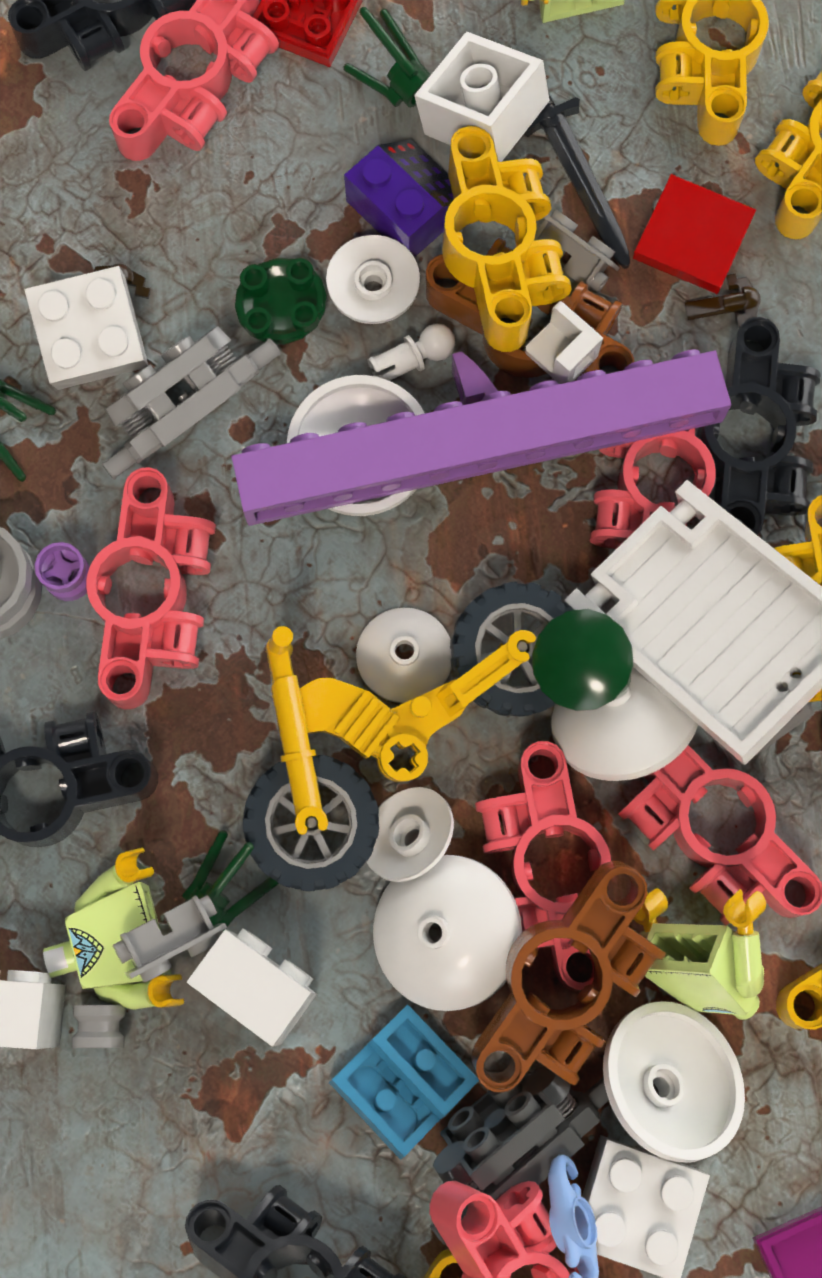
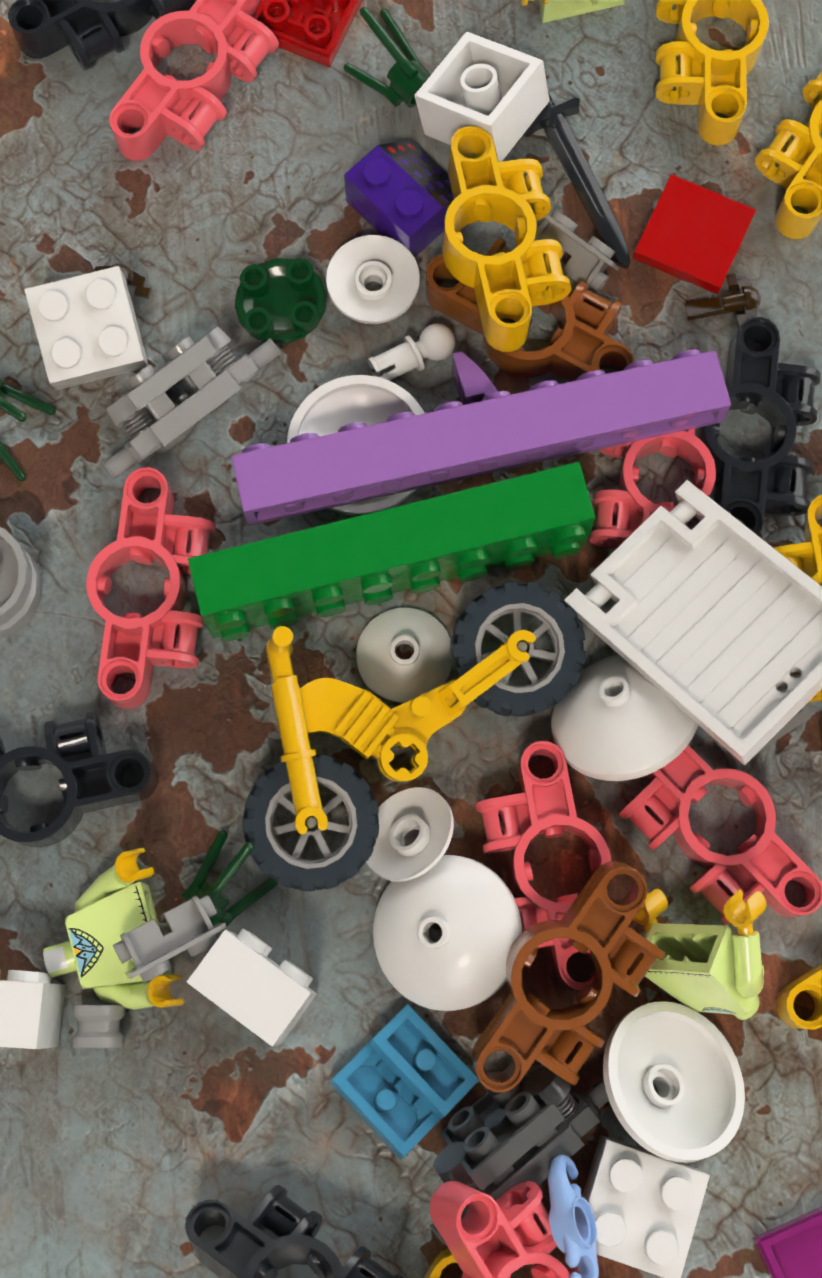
(59, 562): medium lavender wheel -> none
(393, 552): none -> green brick
(564, 345): white panel -> none
(582, 660): dark green dish -> none

